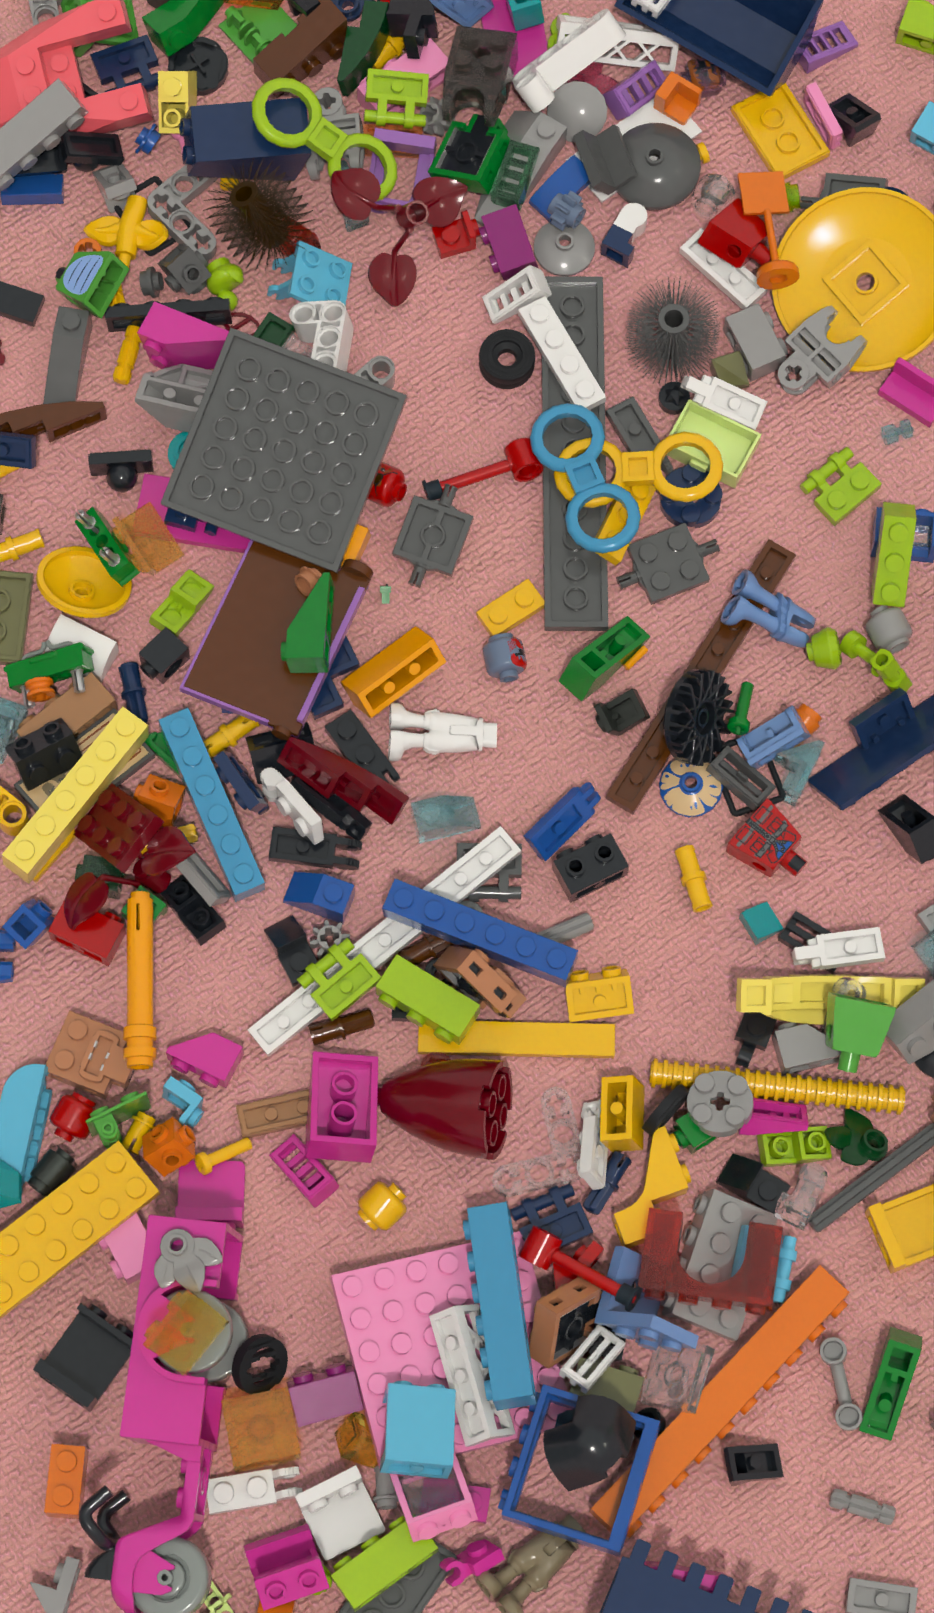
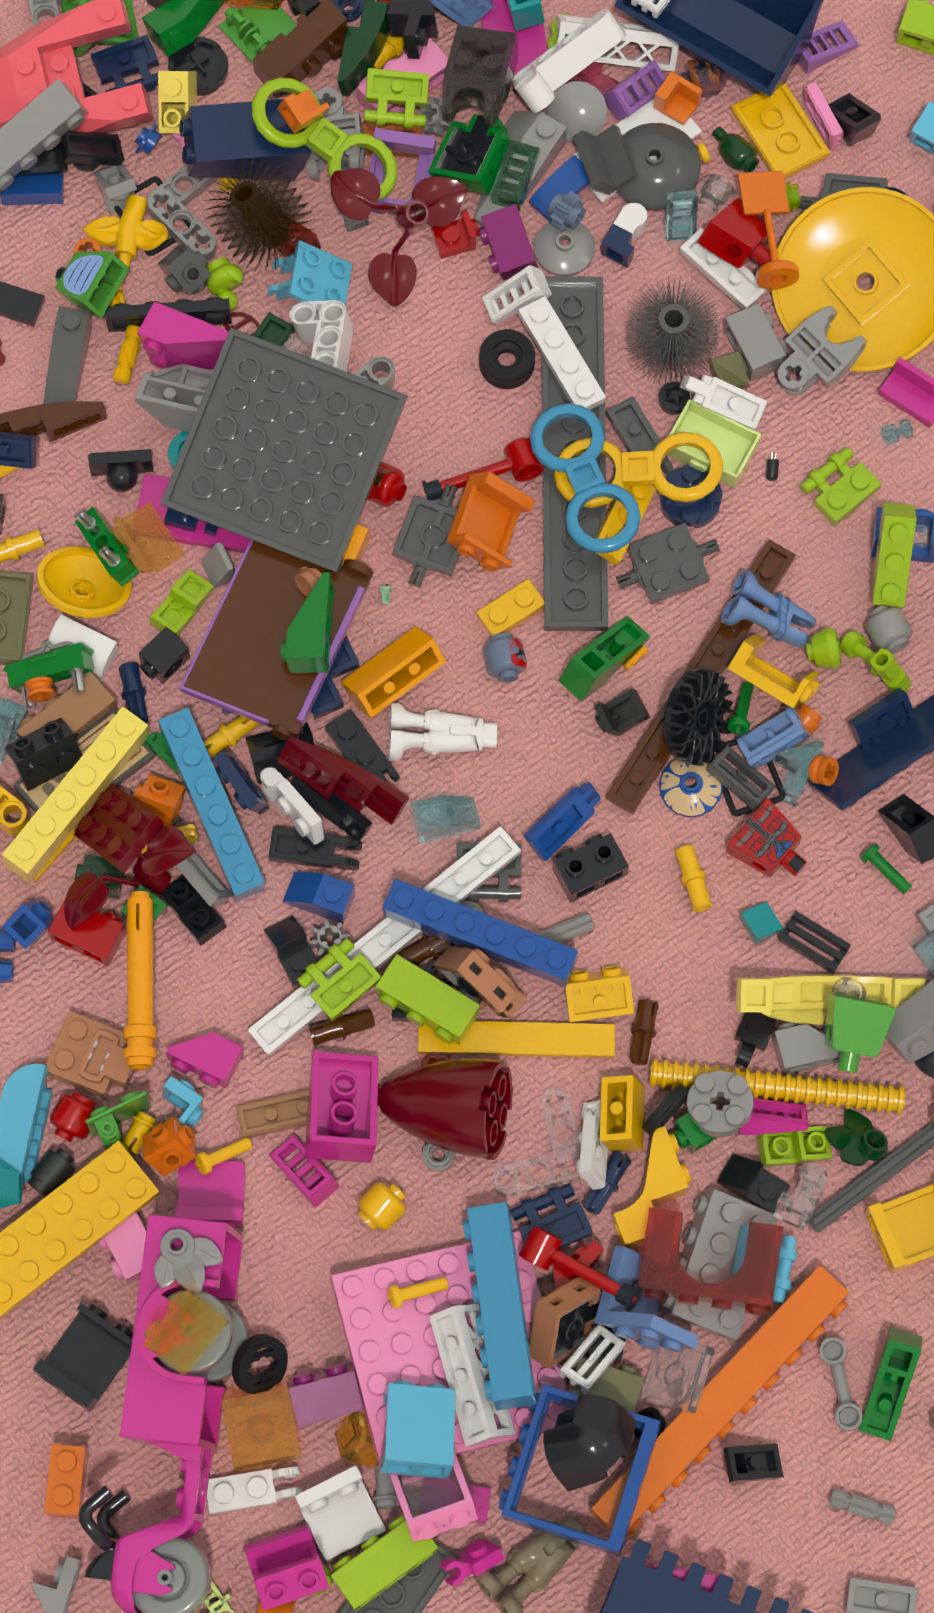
(151, 282): dark grey plate -> none
(218, 565): none -> light grey slope
(301, 110): none -> orange panel
(398, 1295): none -> yellow piece
(433, 1164): none -> light grey plate
(487, 520): none -> orange panel
(643, 1031): none -> reddish brown axle
(680, 215): none -> clear light blue slope
(736, 150): none -> dark green plant
(769, 678): none -> yellow panel
(772, 468): none -> black piece
(823, 770): none -> orange bush
(841, 949): white hinge -> none
(885, 868): none -> green piece

